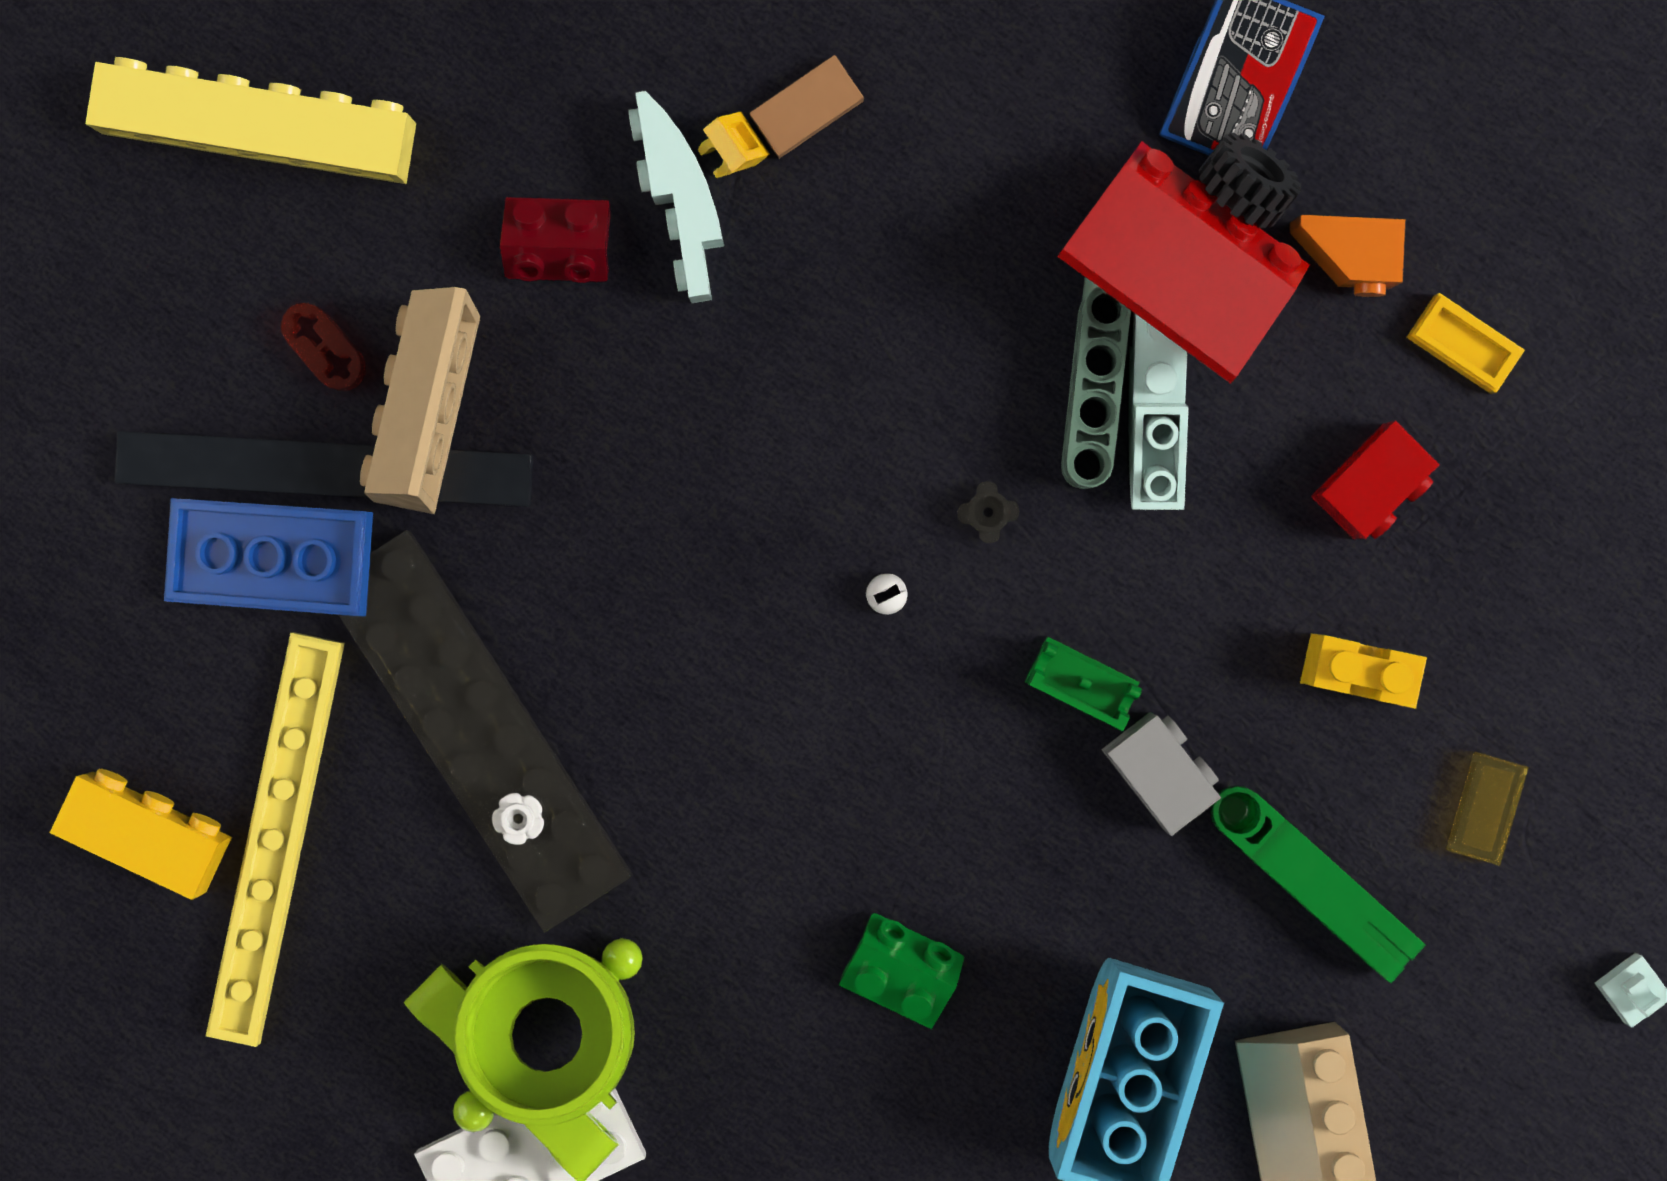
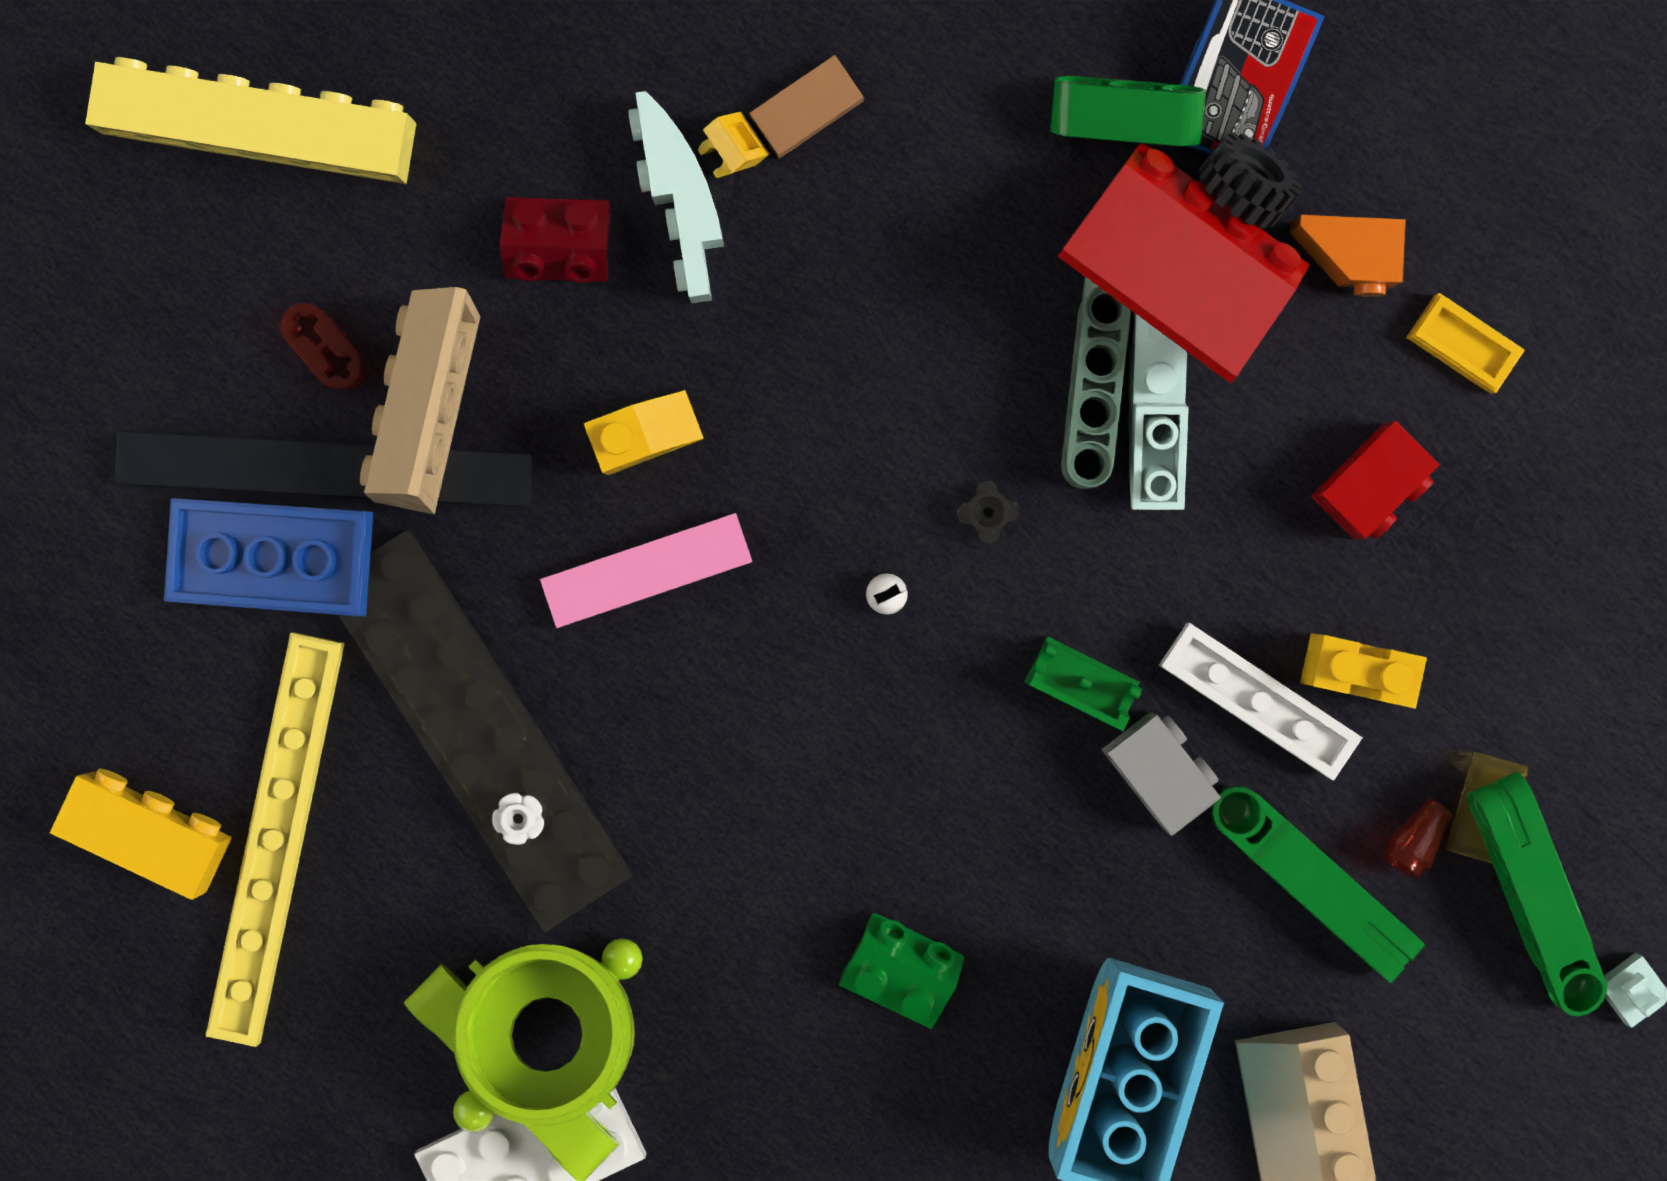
(643, 432): none -> yellow slope
(646, 570): none -> bright pink tile
(1128, 110): none -> green beam
(1260, 701): none -> white plate
(1418, 839): none -> clear red cone
(1538, 893): none -> green piece

